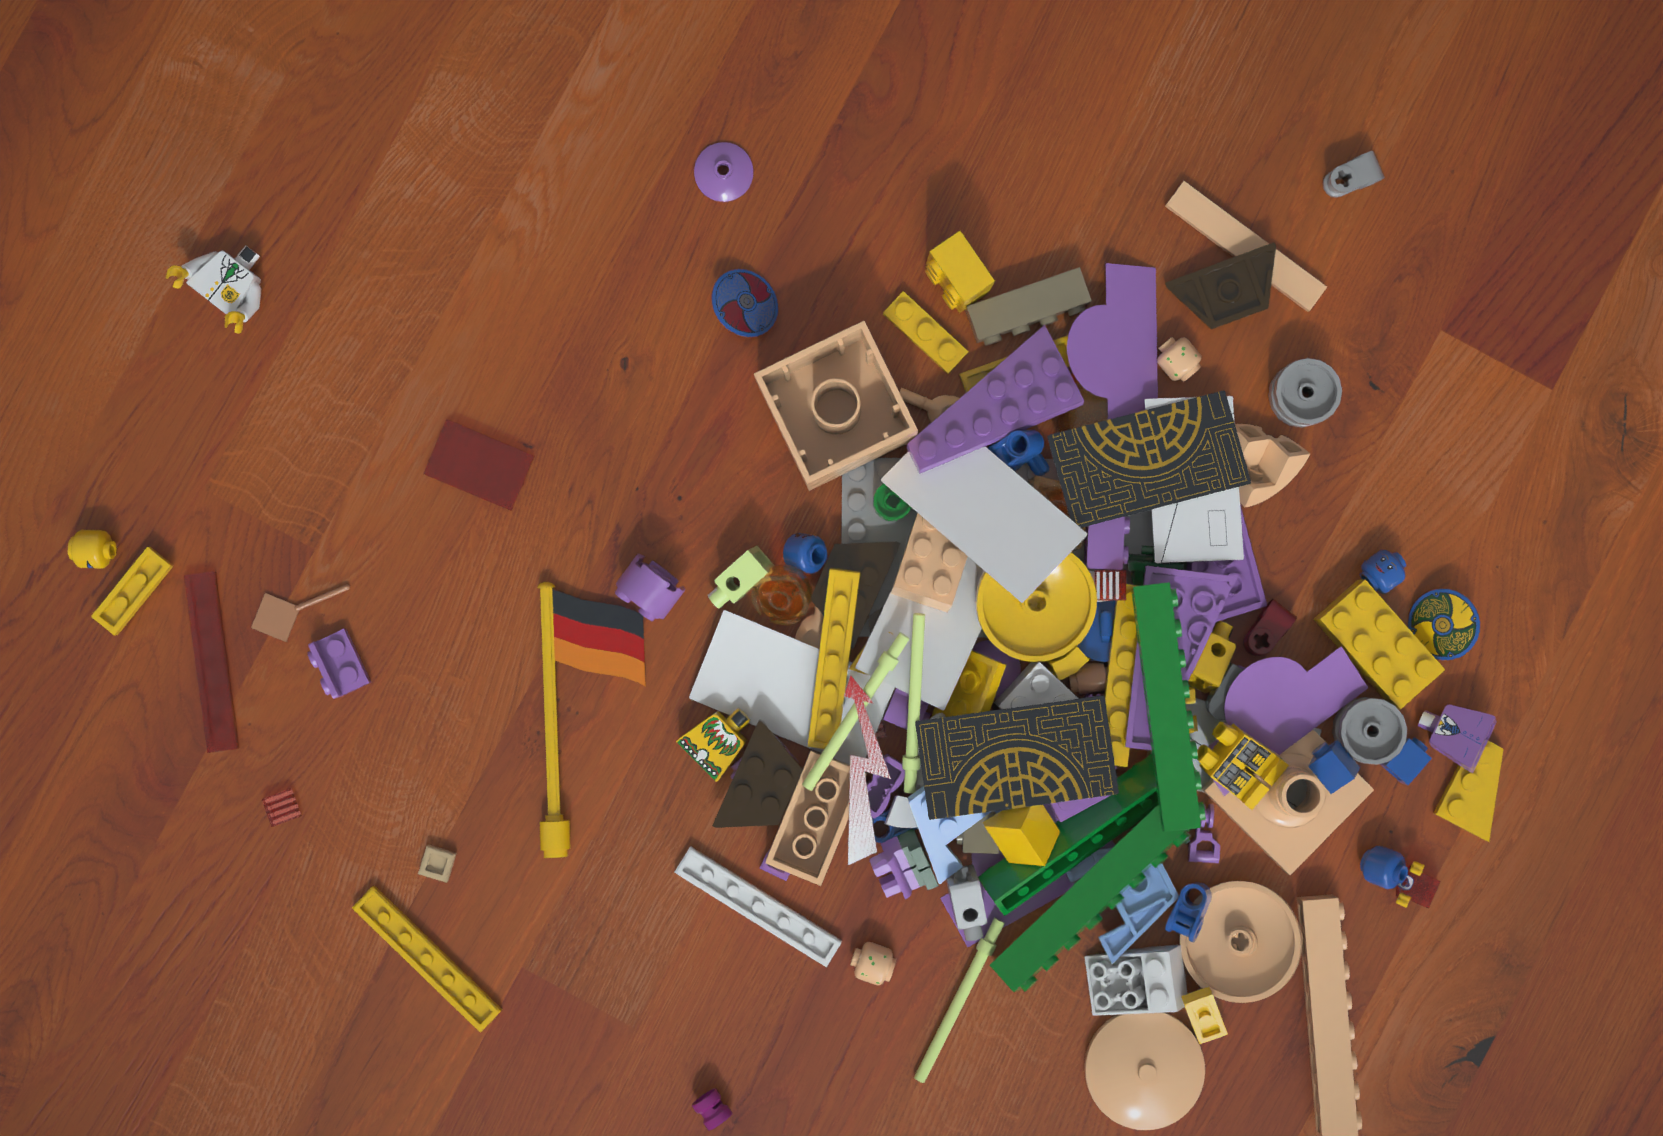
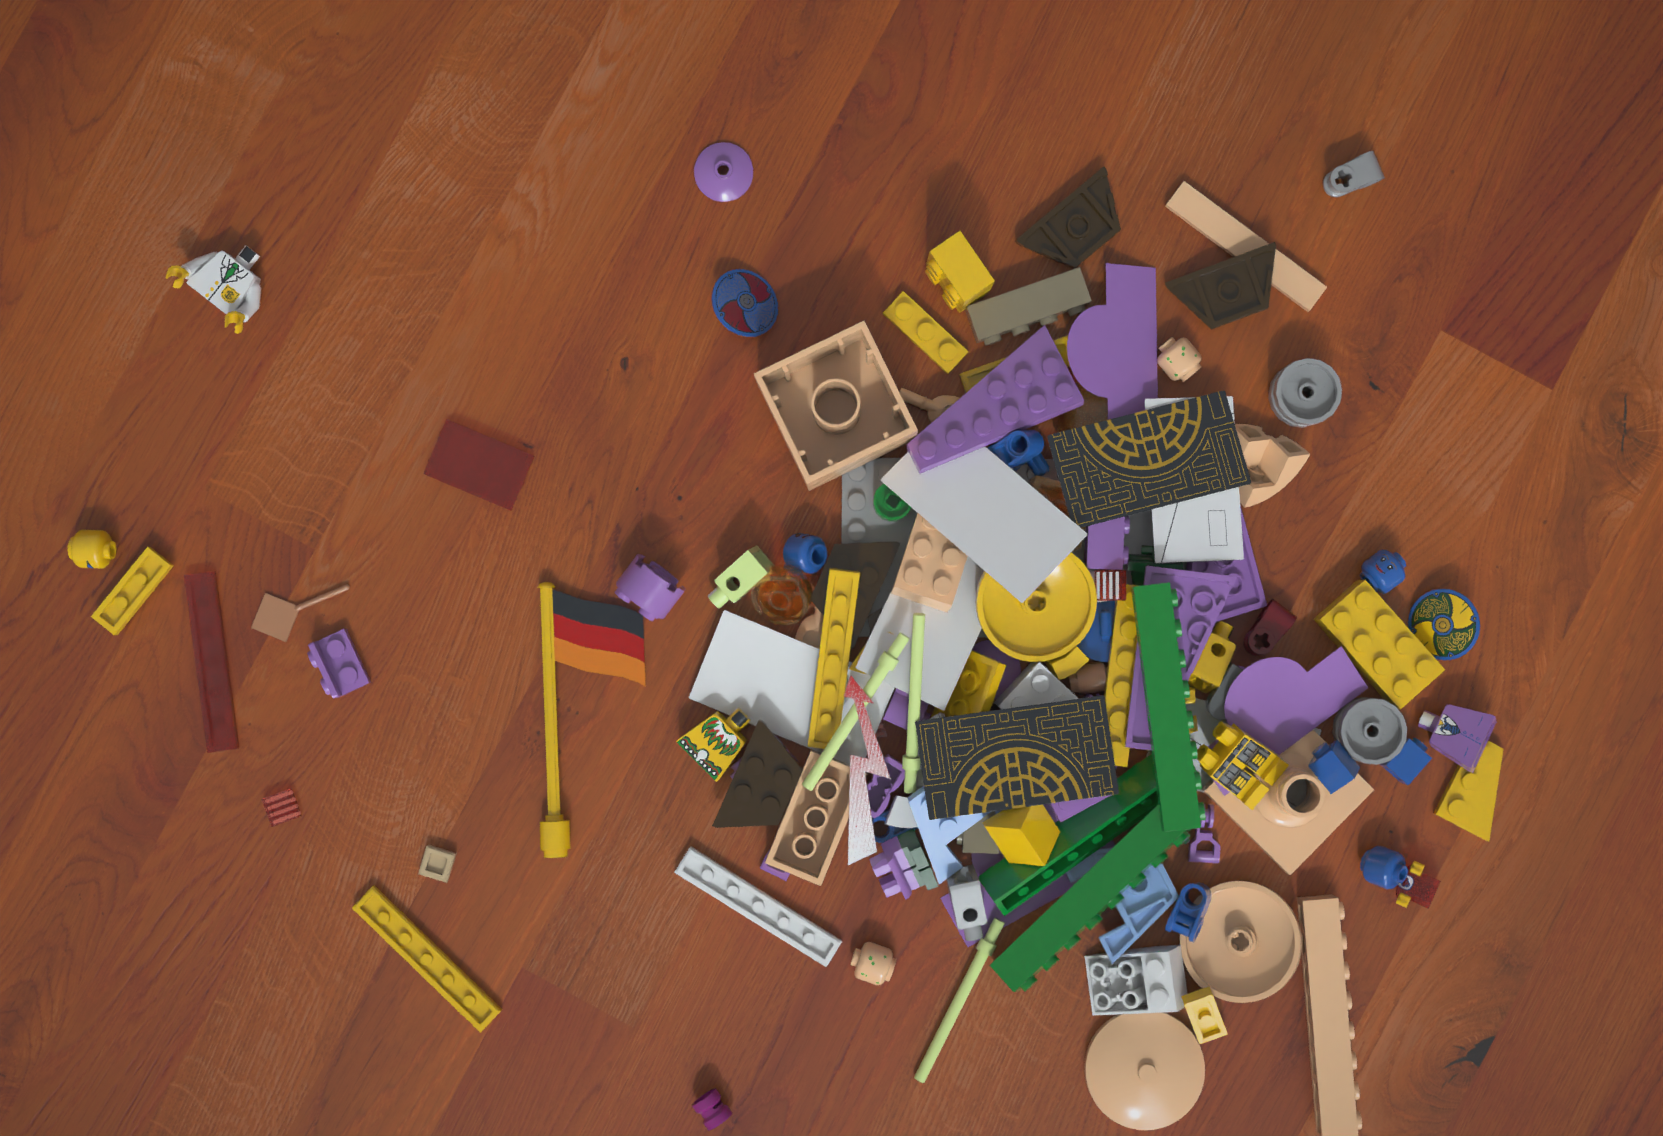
(1076, 224): none -> dark brown wing

